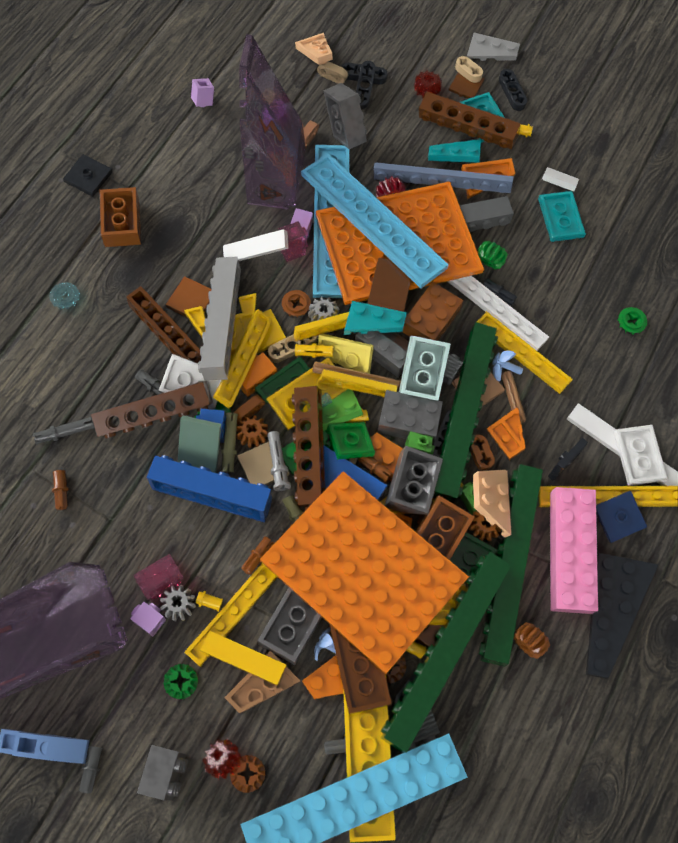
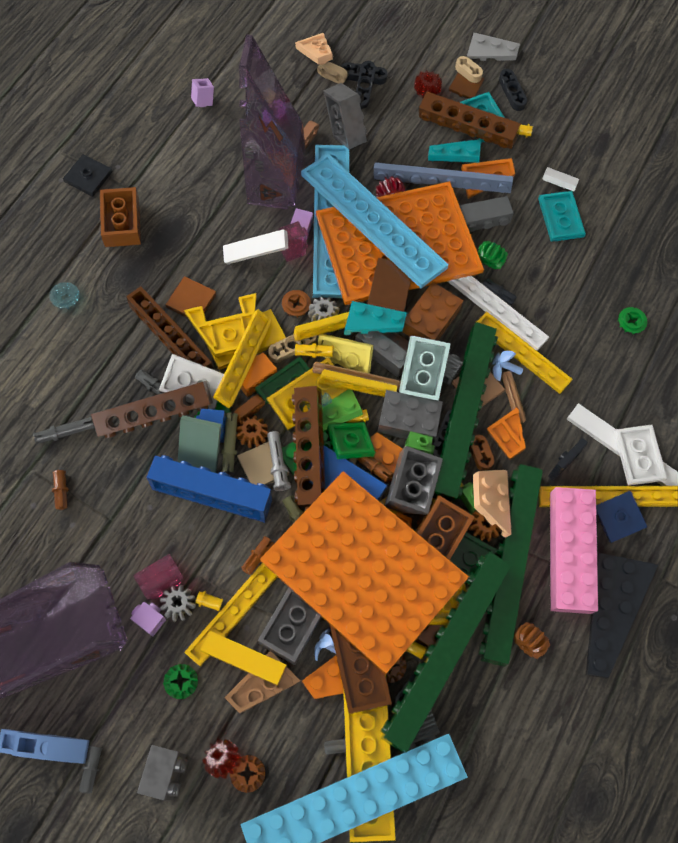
(220, 320): light grey brick -> none

